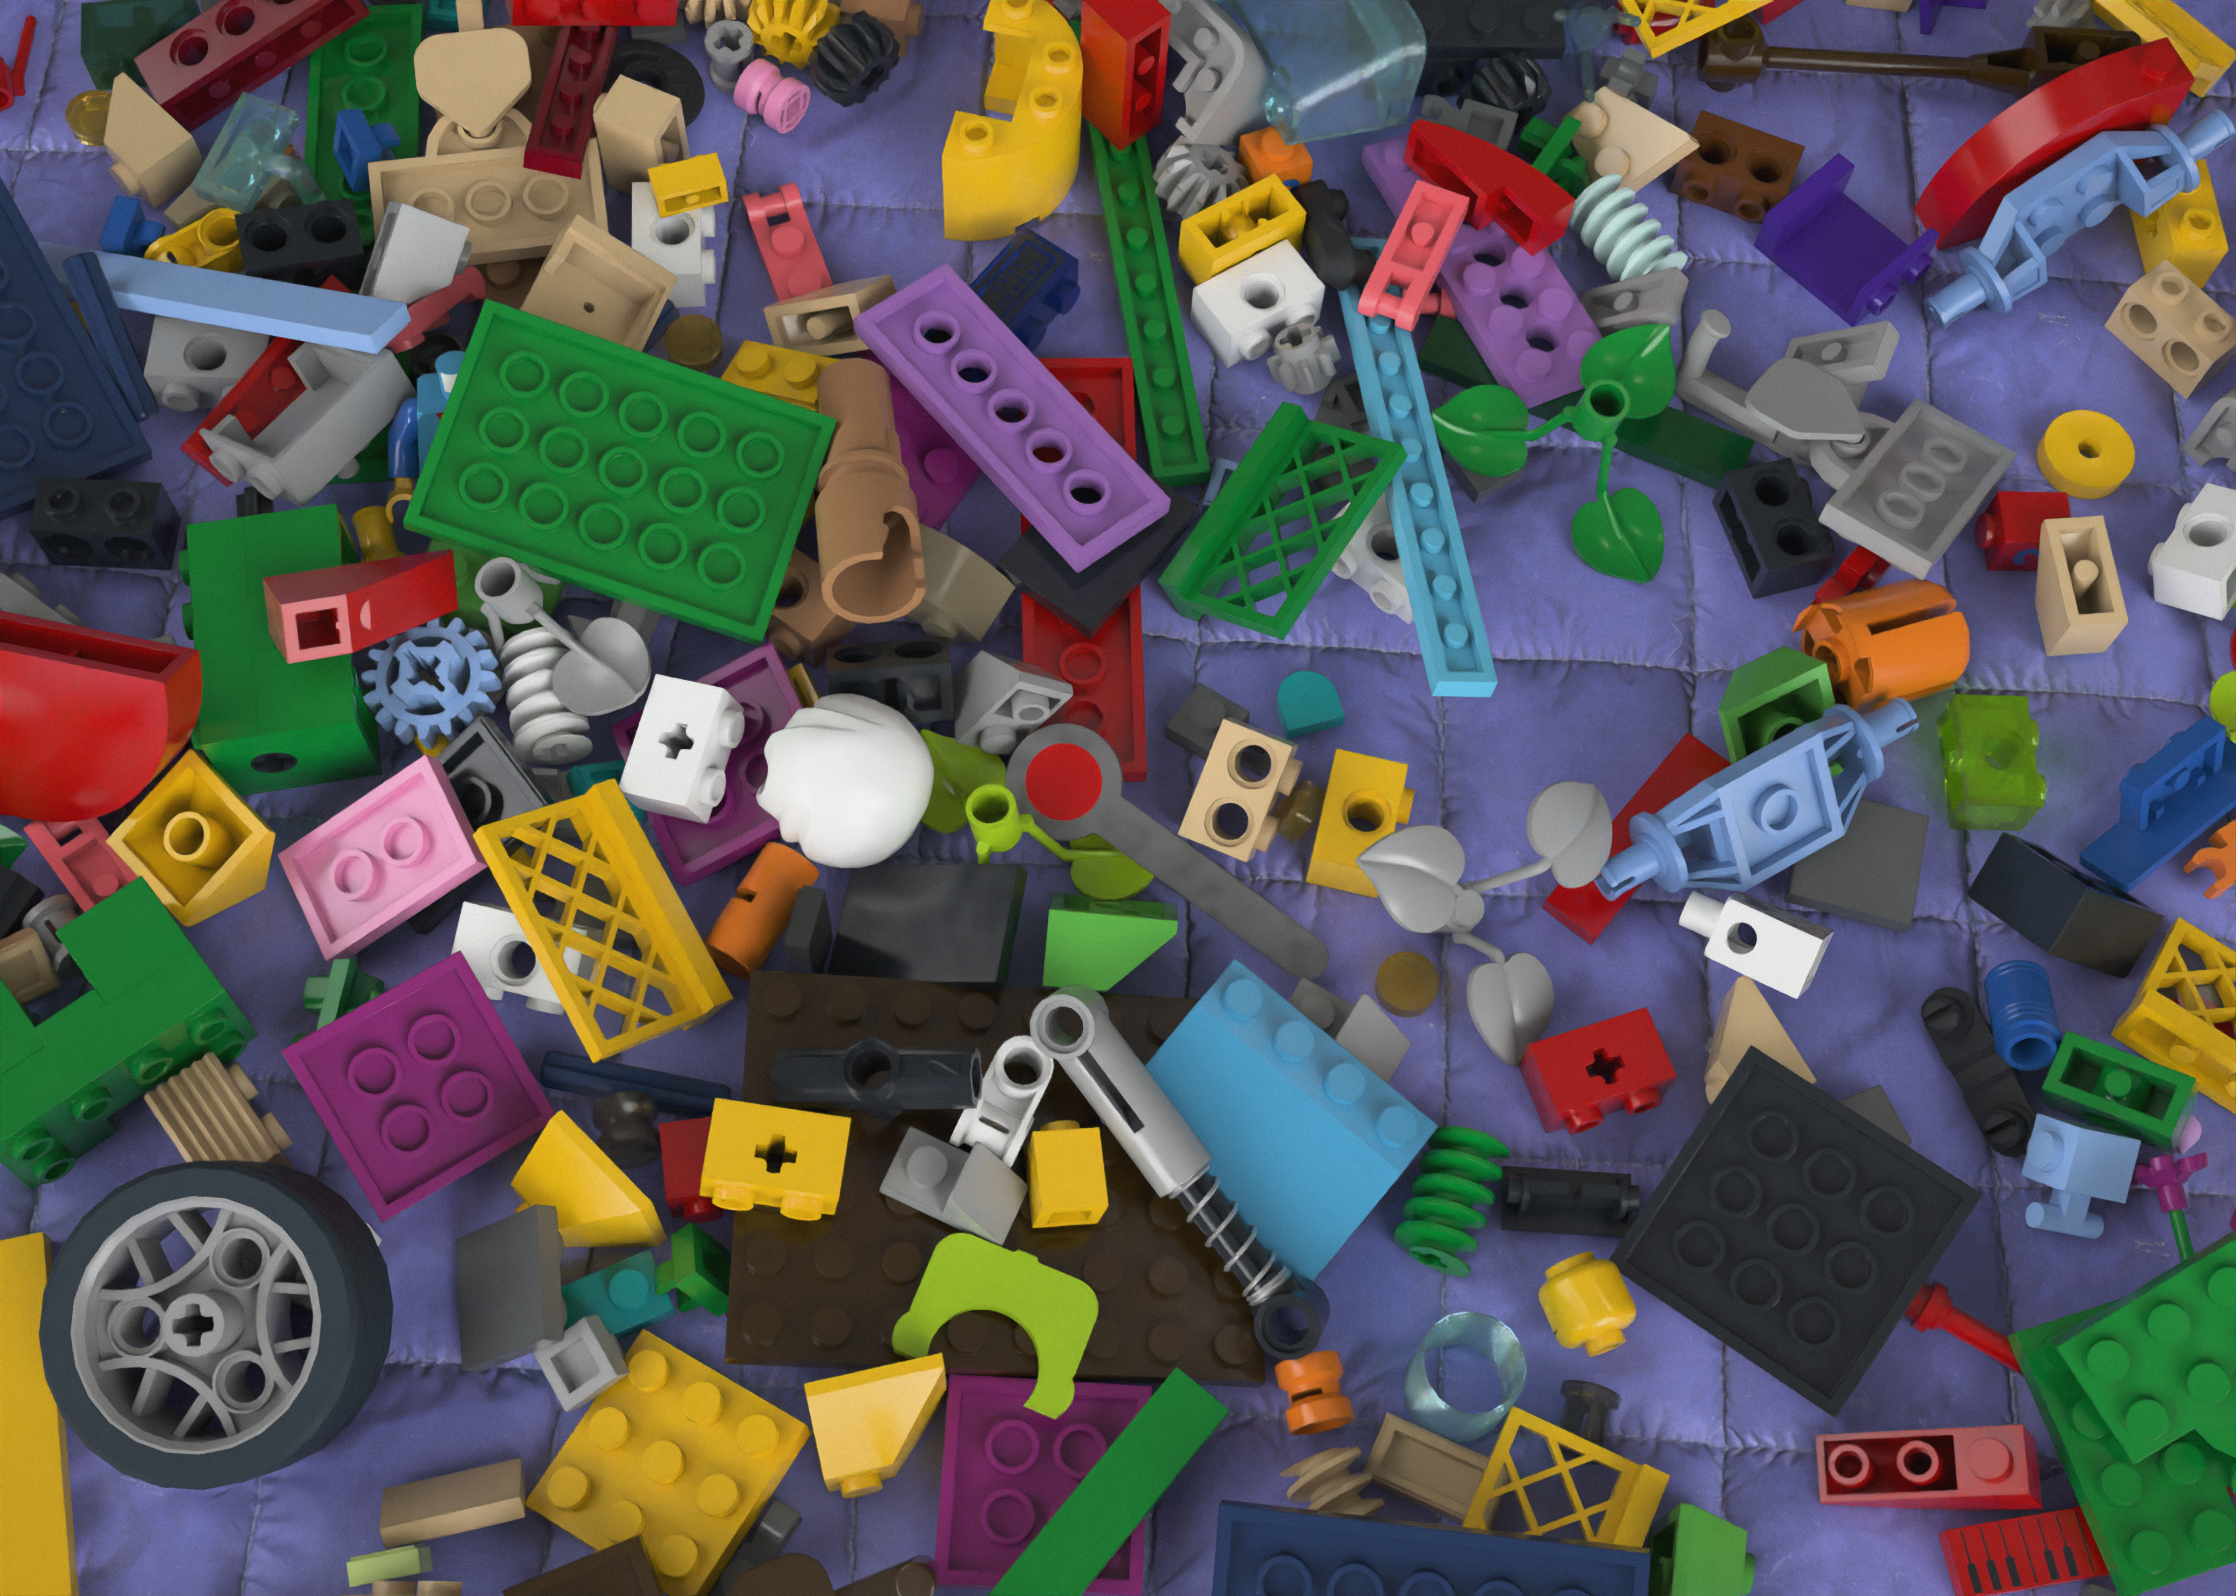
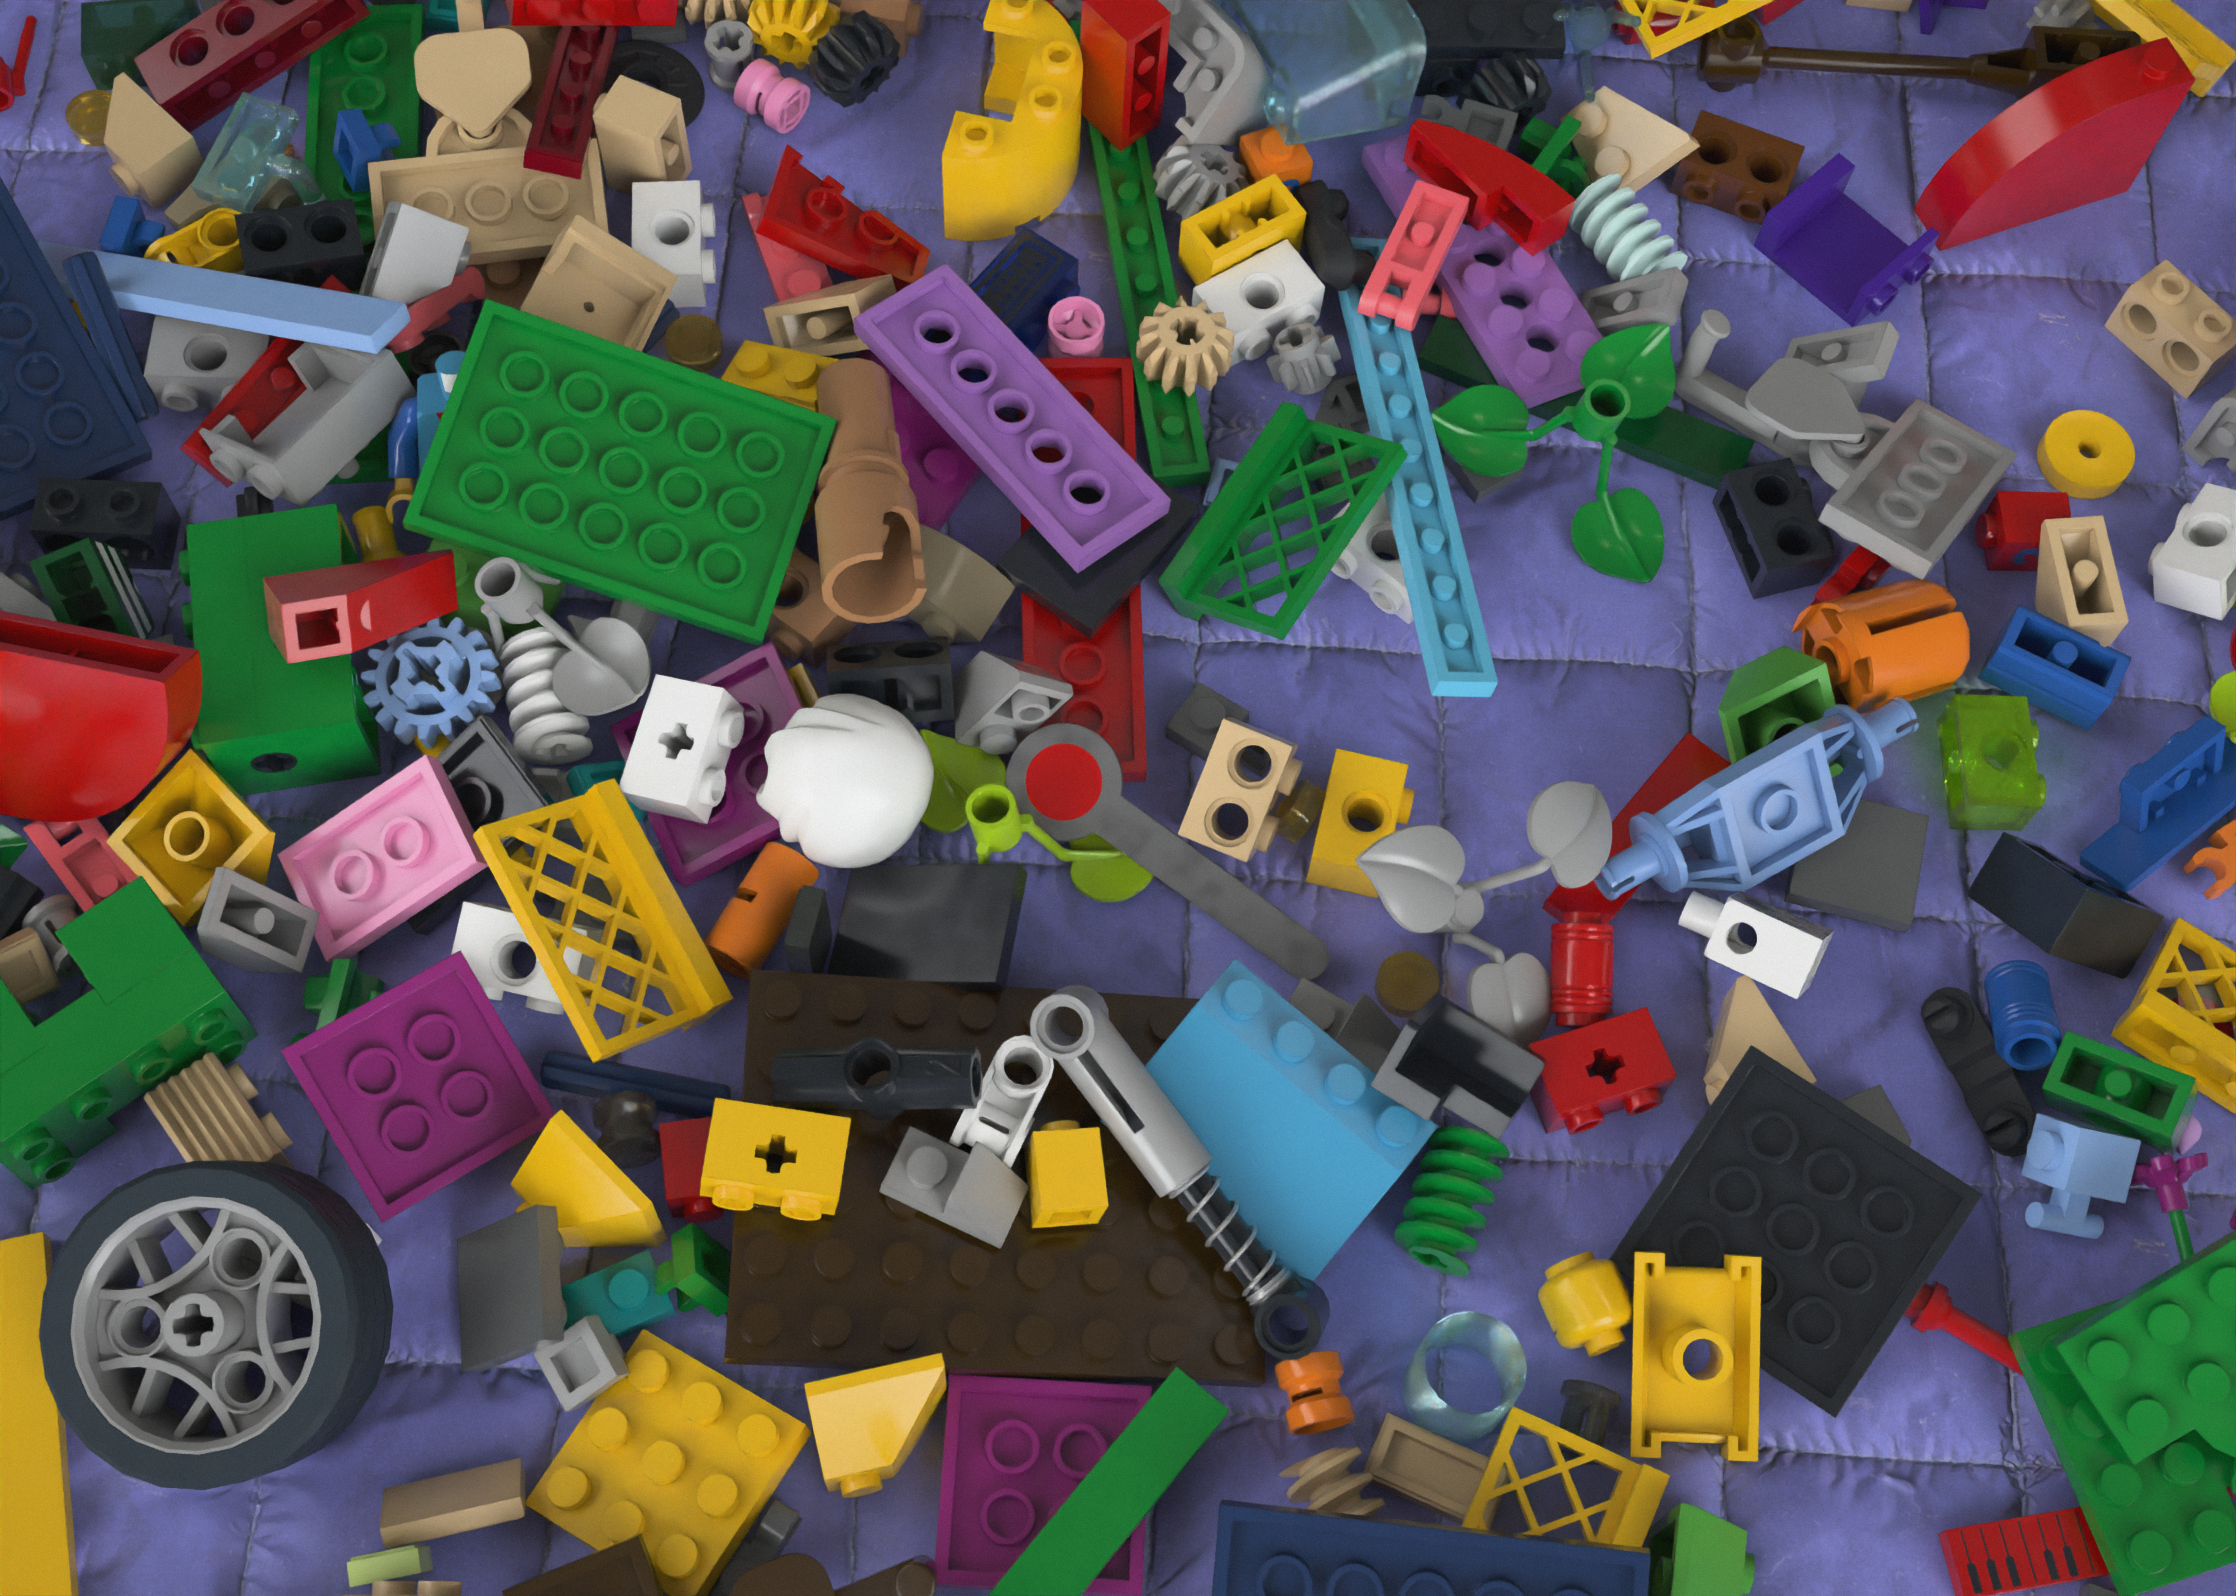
(94, 590): none -> dark green torso
(255, 925): none -> light grey slope
(688, 184): yellow piece -> none
(831, 229): none -> red wing
(1047, 1303): lime piece -> none
(1075, 329): none -> bright pink wheel
(1102, 940): bright green slope -> none
(1185, 346): none -> tan gear
(1308, 704): teal tile -> none
(1459, 1064): none -> black panel
(1568, 1201): black hinge -> none
(1581, 969): none -> red head
(1629, 77): dark grey plate -> none
(1668, 1314): none -> yellow piece
(1931, 1469): red slope -> none
(2054, 667): none -> blue brick
(2068, 197): medium blue plate -> none
(2184, 232): yellow brick -> none

